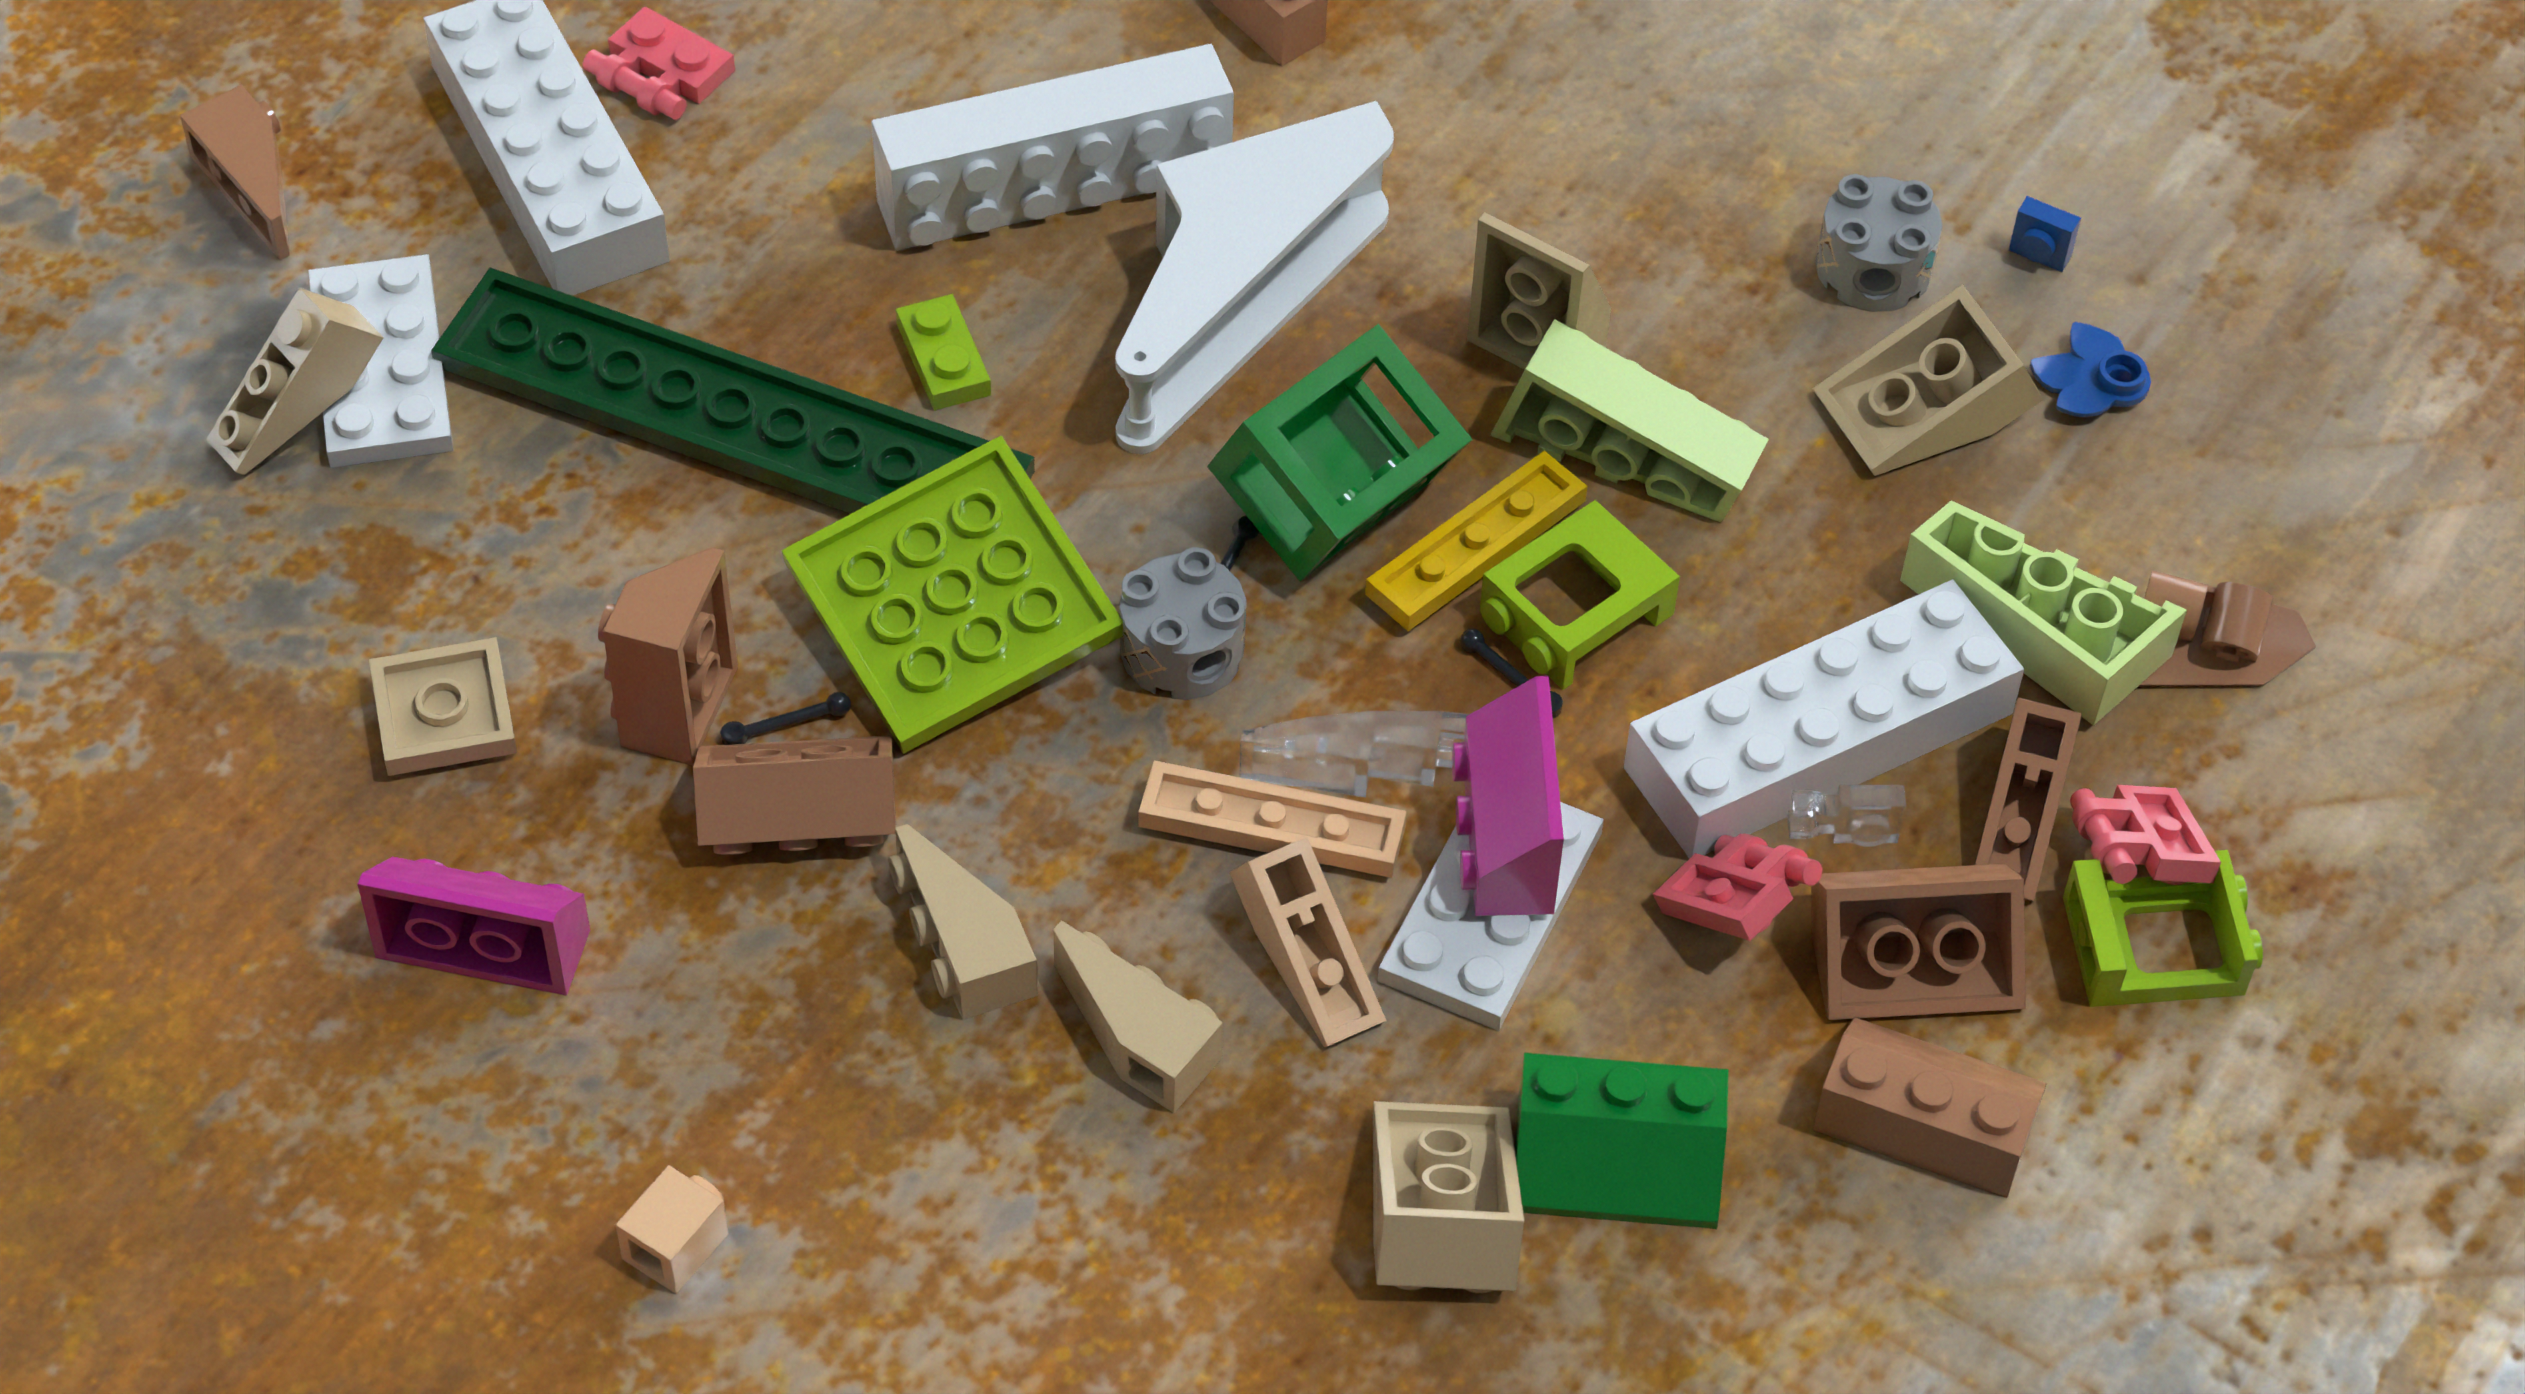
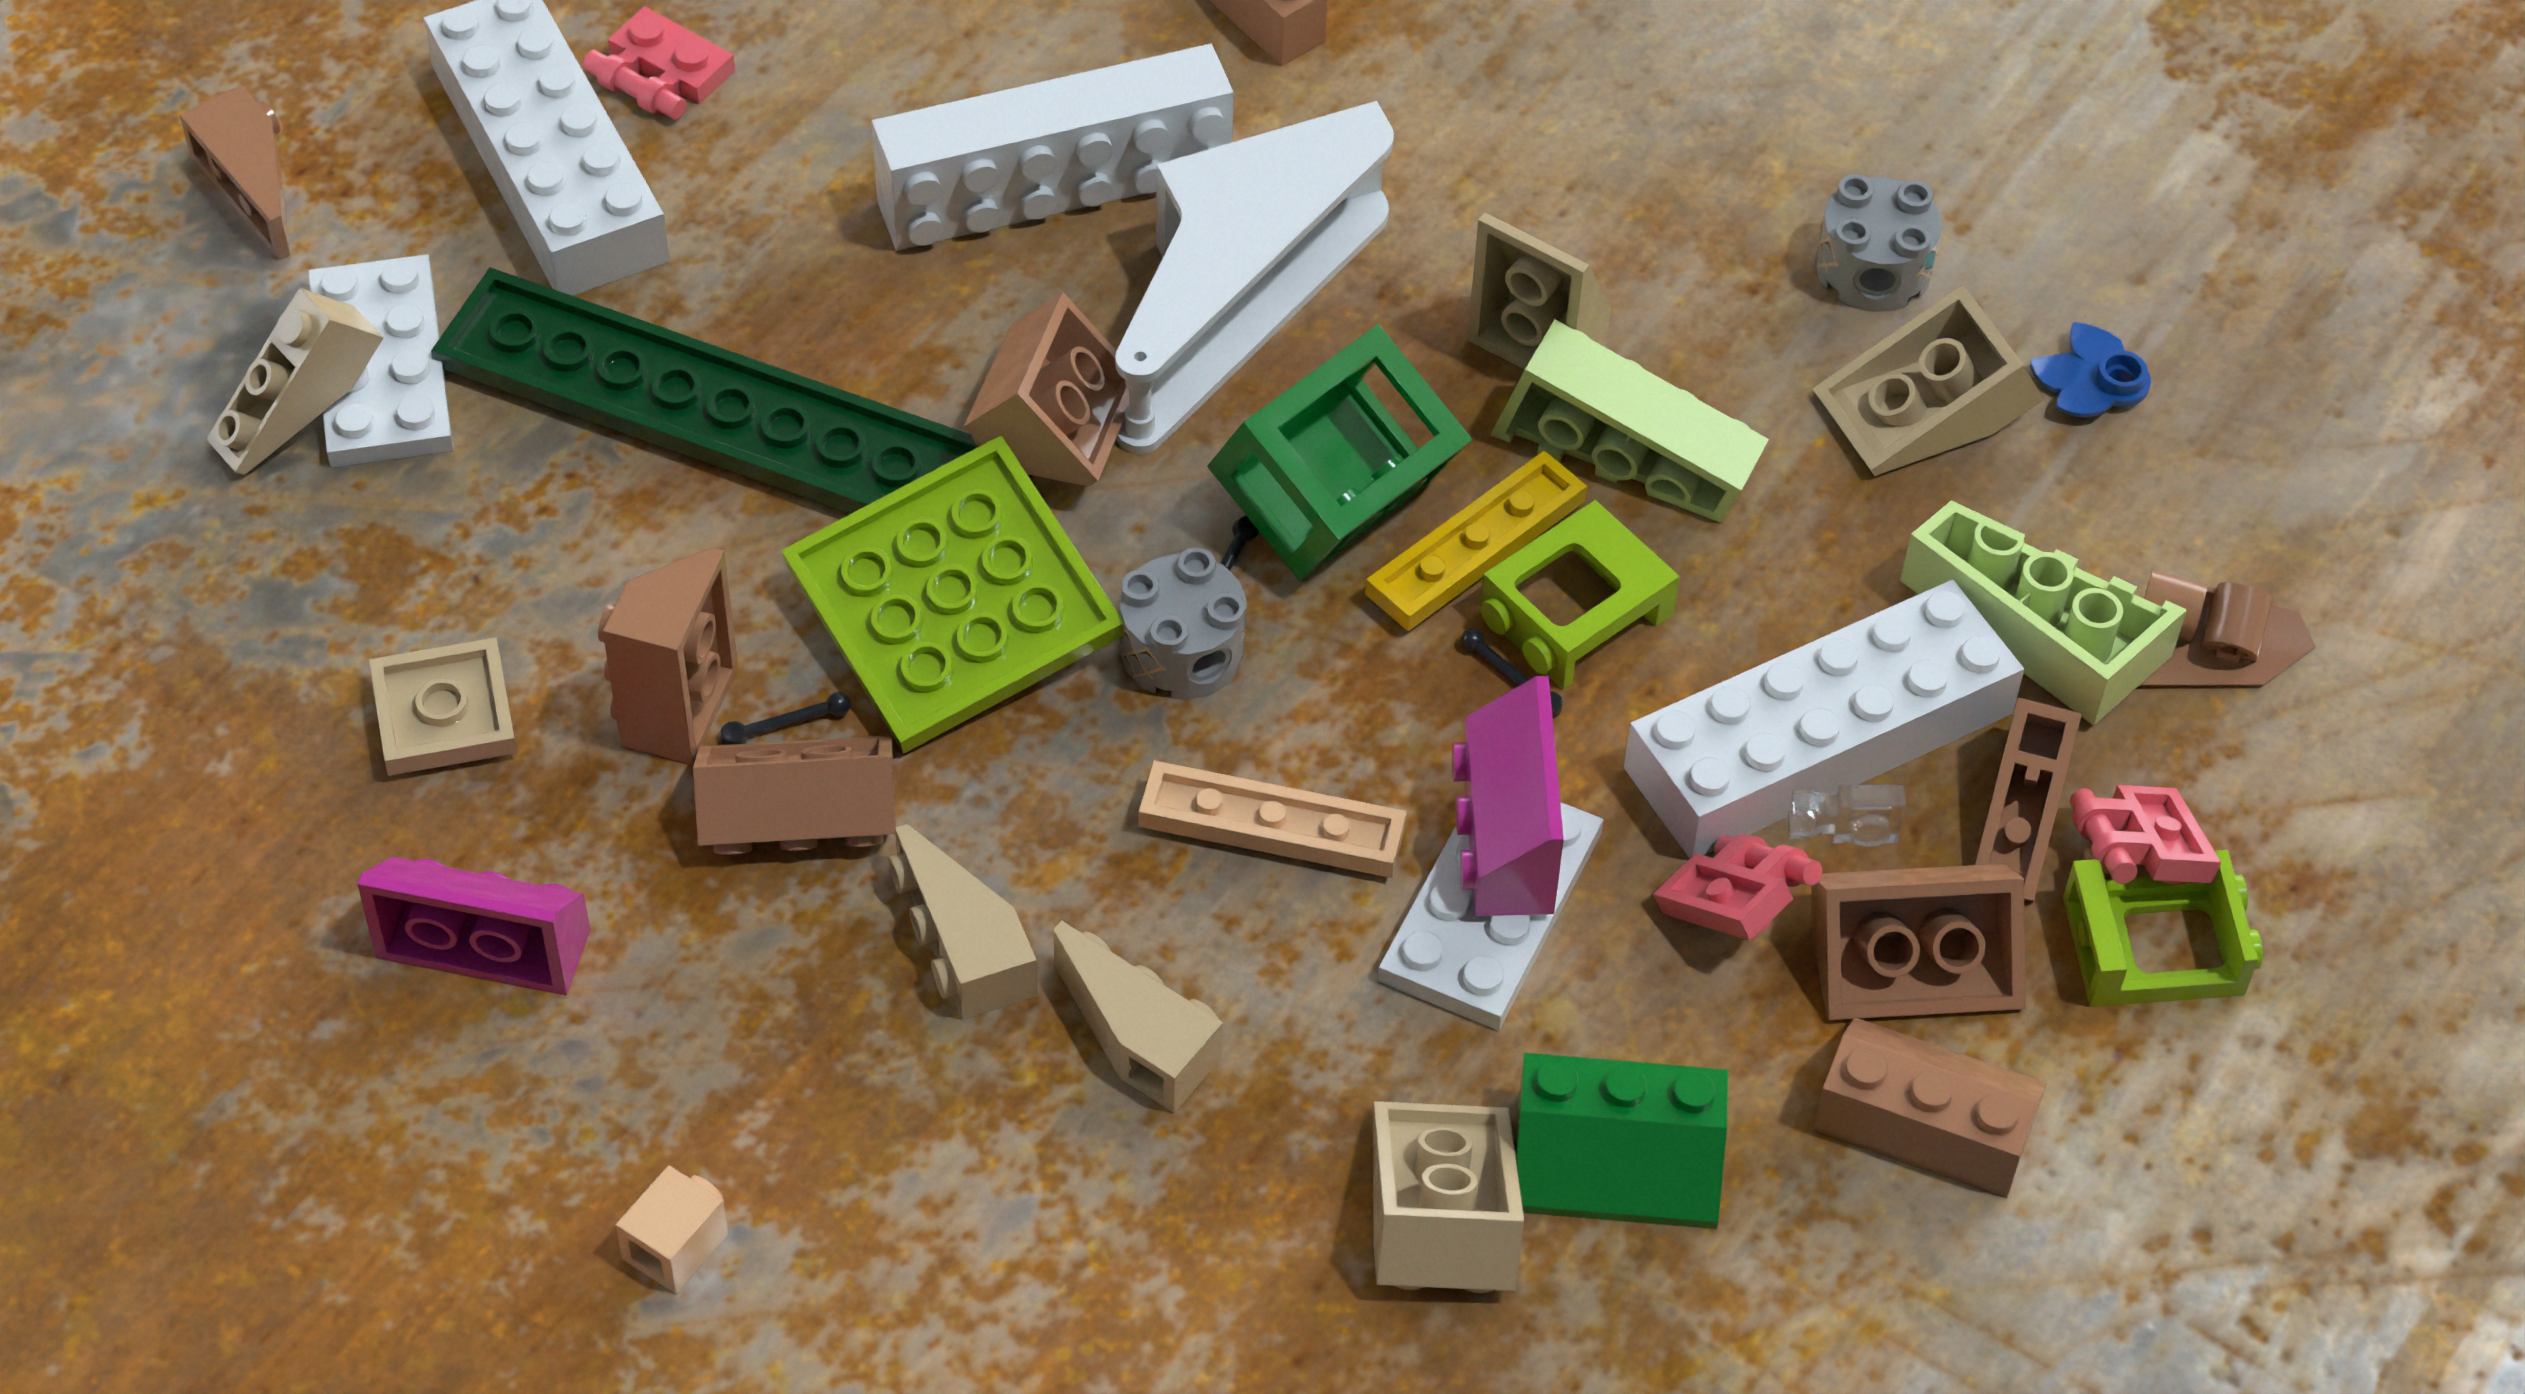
(943, 352): lime plate -> none
(1053, 395): none -> nougat slope
(1308, 940): light nougat slope -> none
(1347, 749): clear slope -> none
(2044, 233): blue plate -> none

